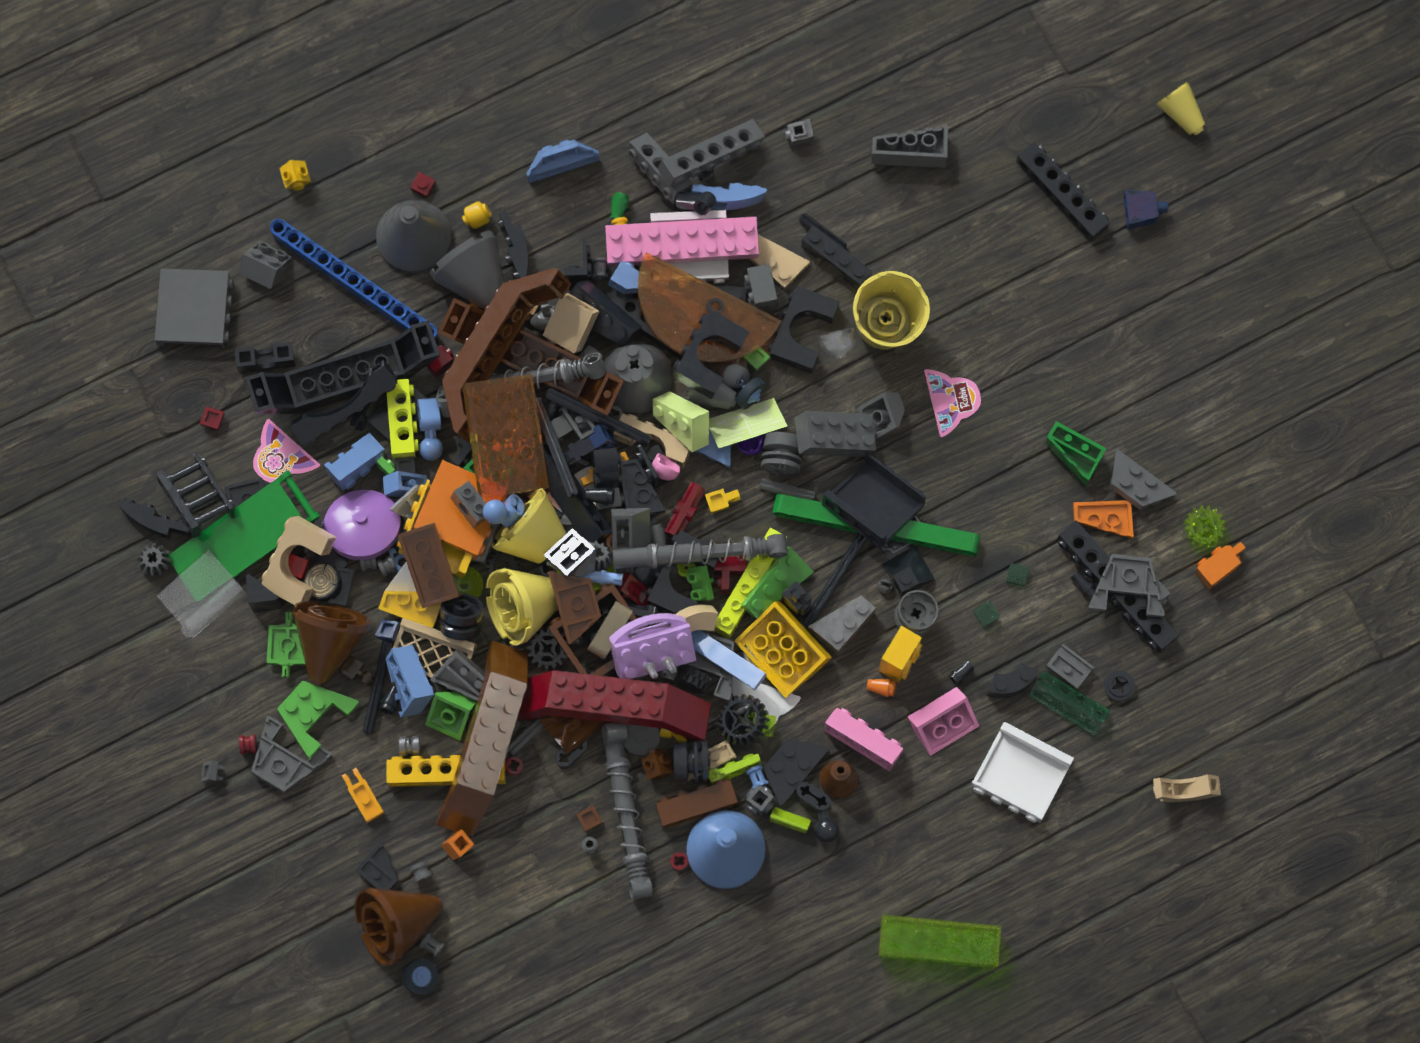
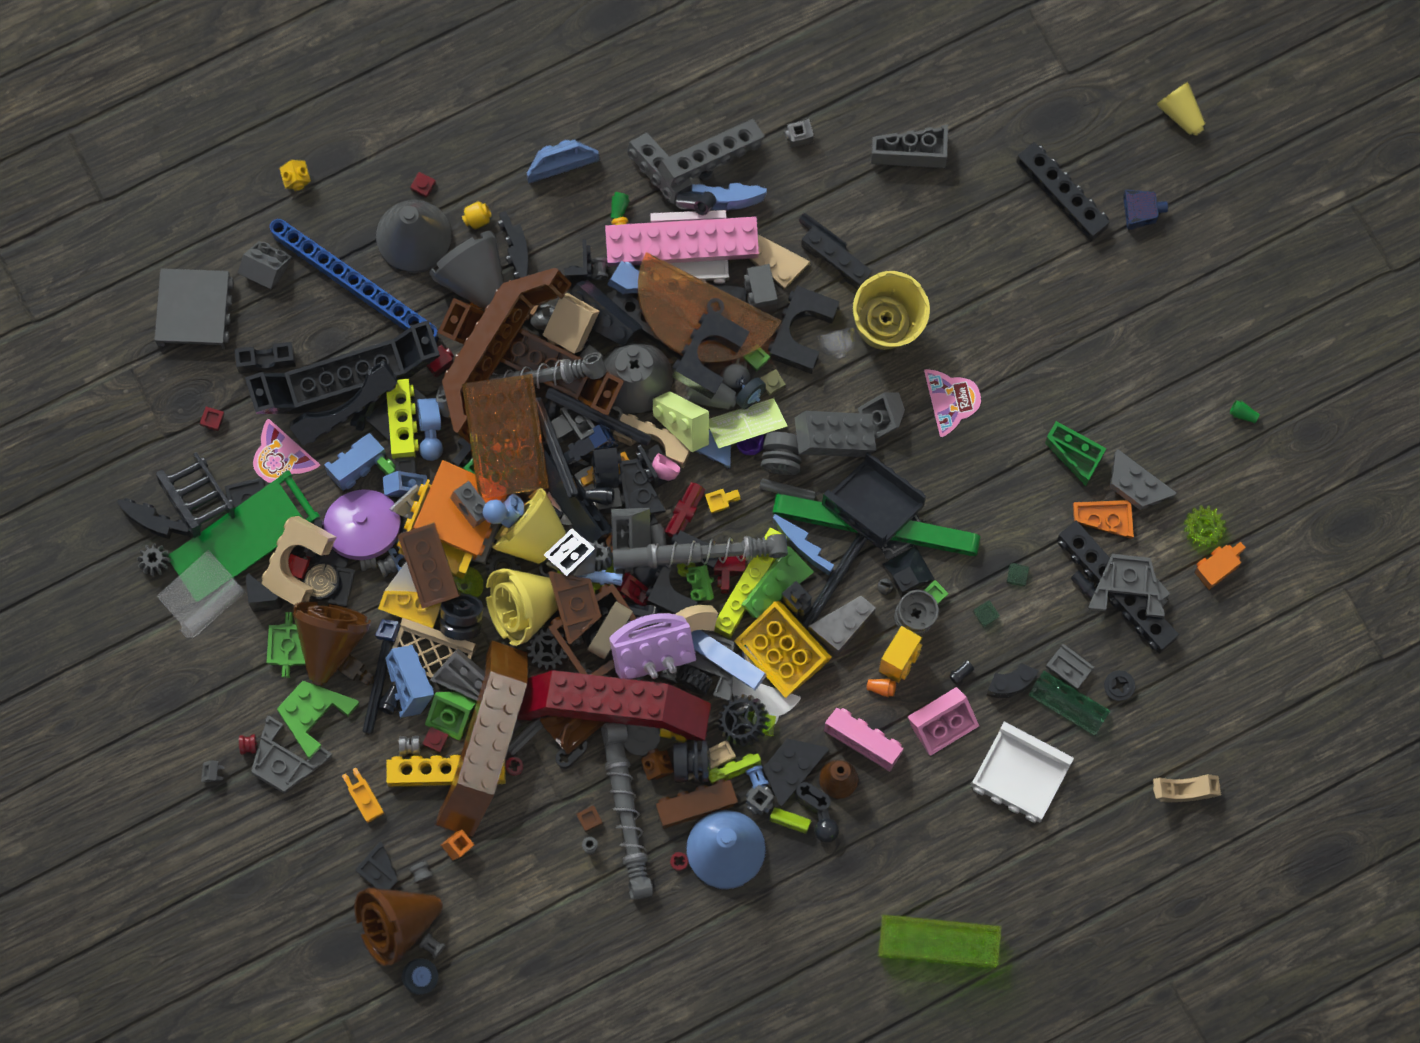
(435, 739): none -> dark red plate
(773, 382): none -> olive plate
(797, 539): none -> medium blue slope
(937, 591): none -> bright green plate
(1242, 411): none -> green cone

